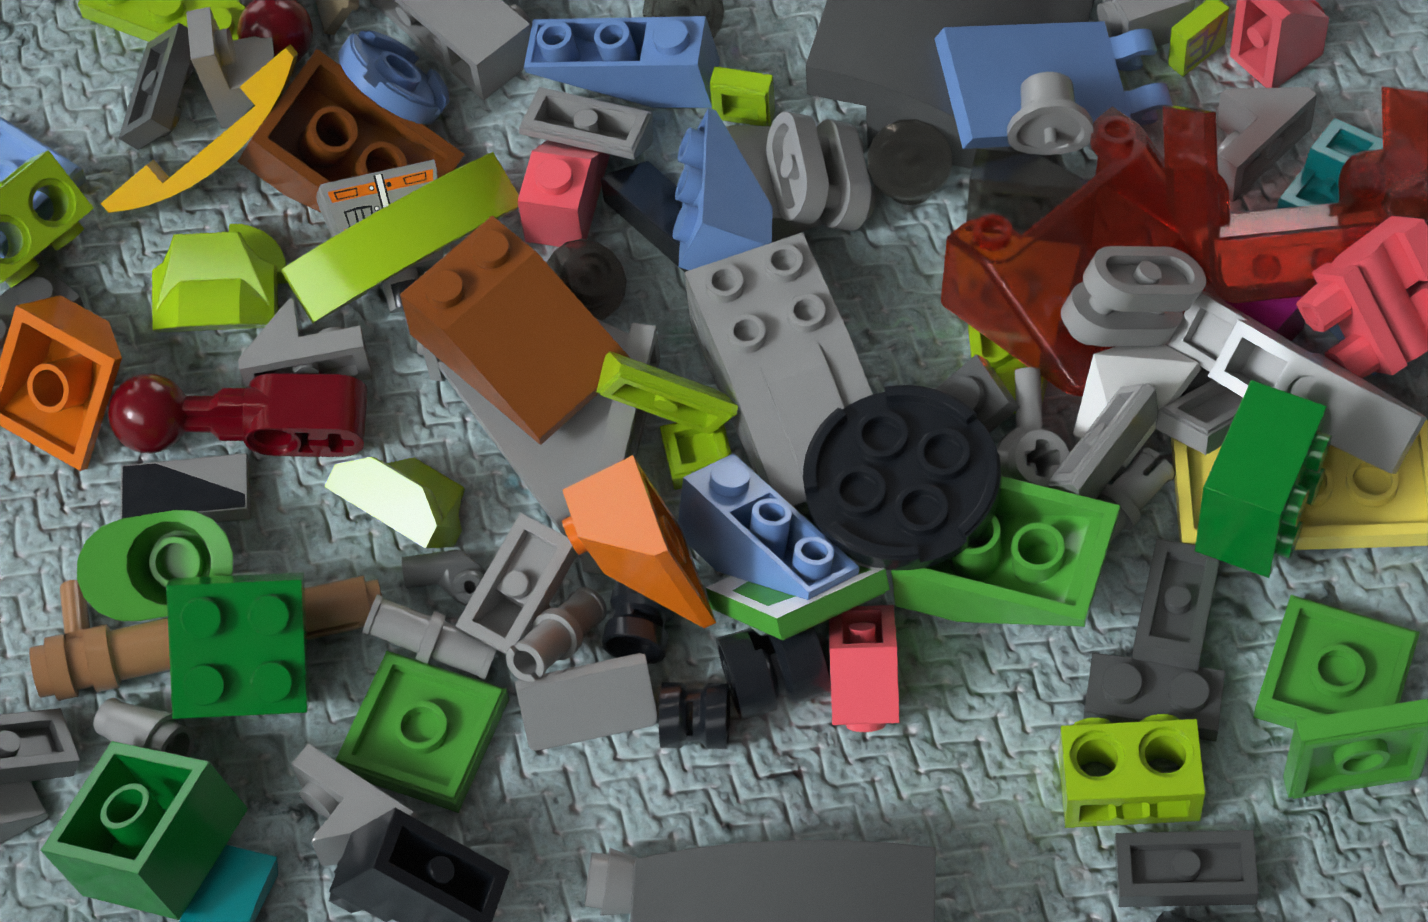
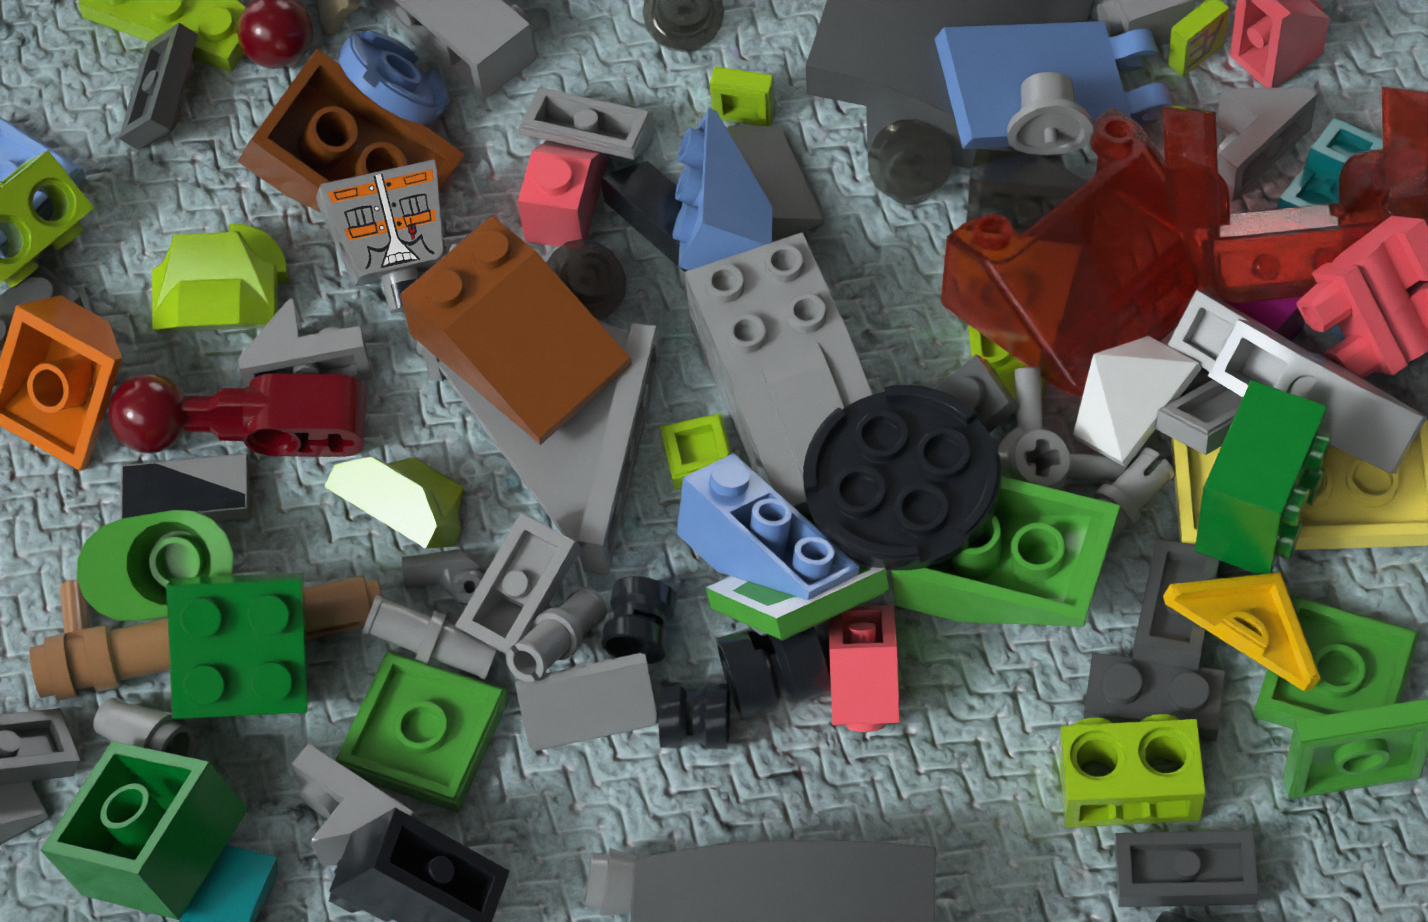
(154, 185): yellow slope -> none
(225, 64): light grey slope -> none
(400, 236): lime slope -> none
(633, 59): medium blue slope -> none
(635, 538): orange slope -> none
(664, 394): lime slope -> none
(819, 172): light grey brick -> none
(1108, 442): light grey slope -> none
(1132, 296): light grey brick -> none
(1254, 618): none -> yellow tile

